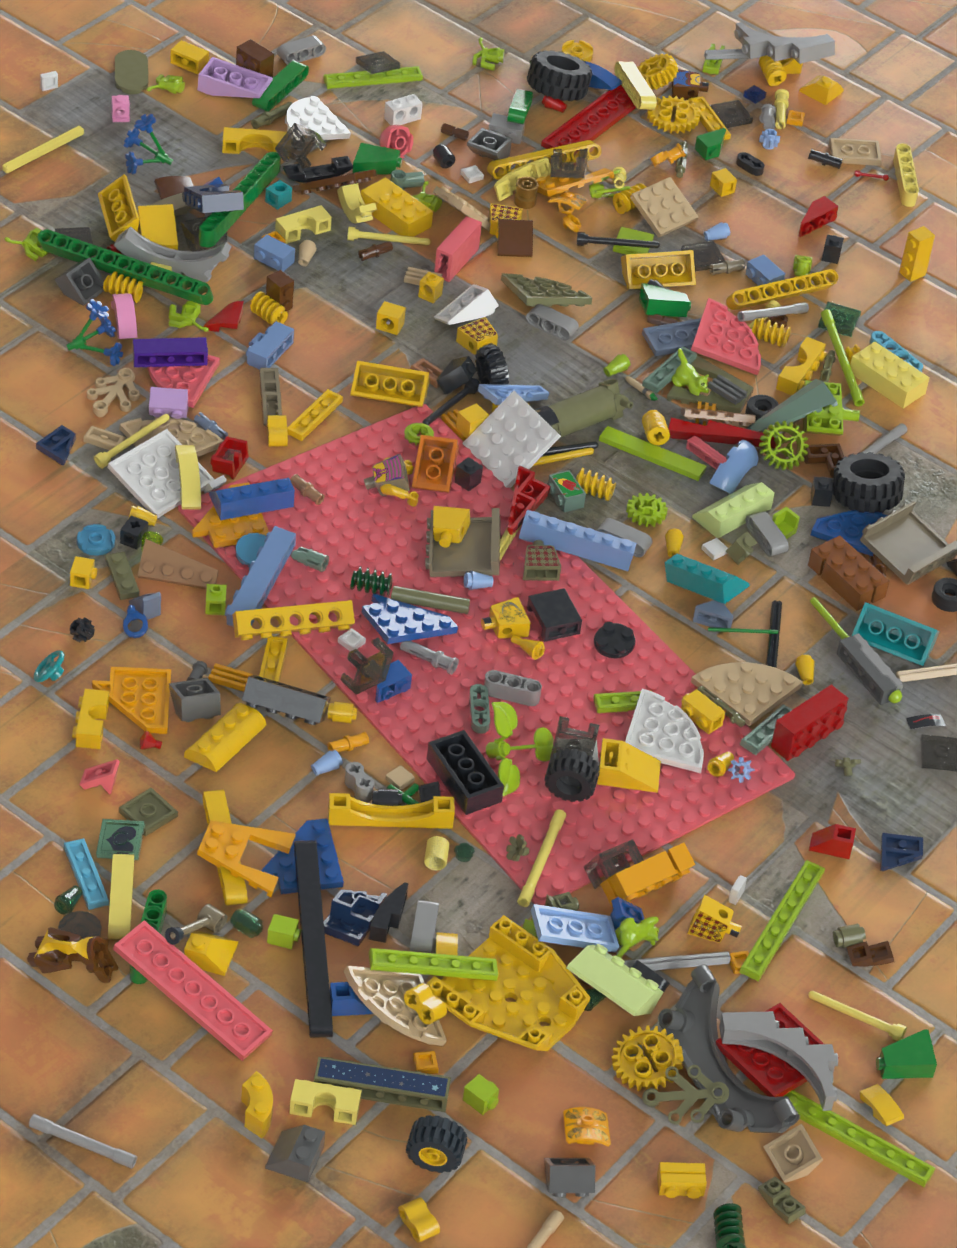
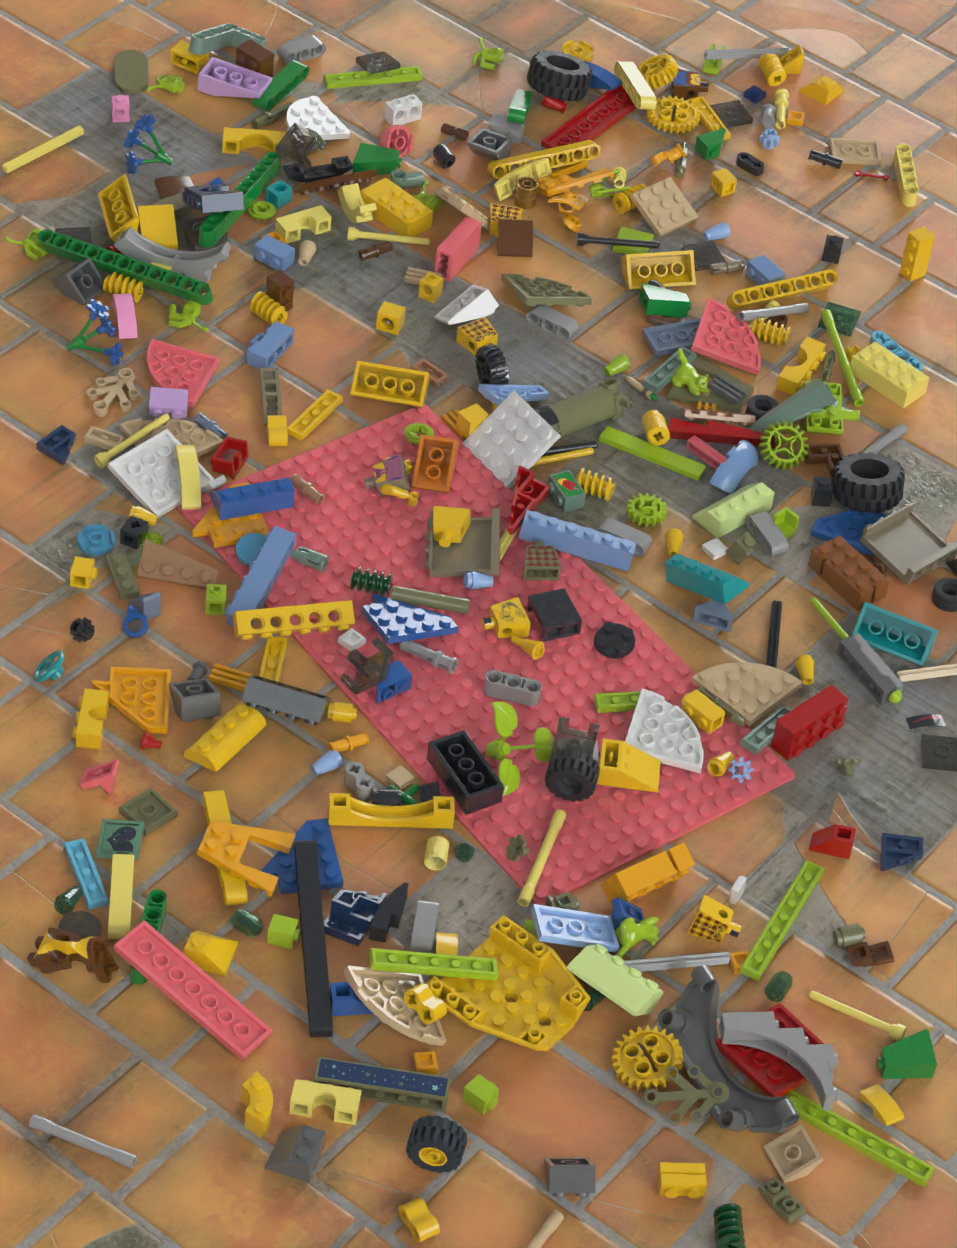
(49, 81): white tile -> none
(170, 352): dark purple brick -> none
(208, 917): dark tan piece -> none
(221, 37): none -> sand green beam
(228, 317): red slope -> none
(266, 210): none -> lime gear
(456, 374): black slope -> none
(468, 474): black brick -> none
(470, 387): black piece -> none
(472, 174): white tile -> none
(475, 714): sand green beam -> none
(569, 169): clear smoke panel -> none
(586, 1126): light orange shield -> none
(612, 862): clear smoke panel -> none
(647, 973): black beam -> none
(743, 630): green axle -> none
(778, 48): light grey arch -> none
(778, 986): none -> clear green brick
(802, 265): lime piece -> none
(819, 214): red slope -> none

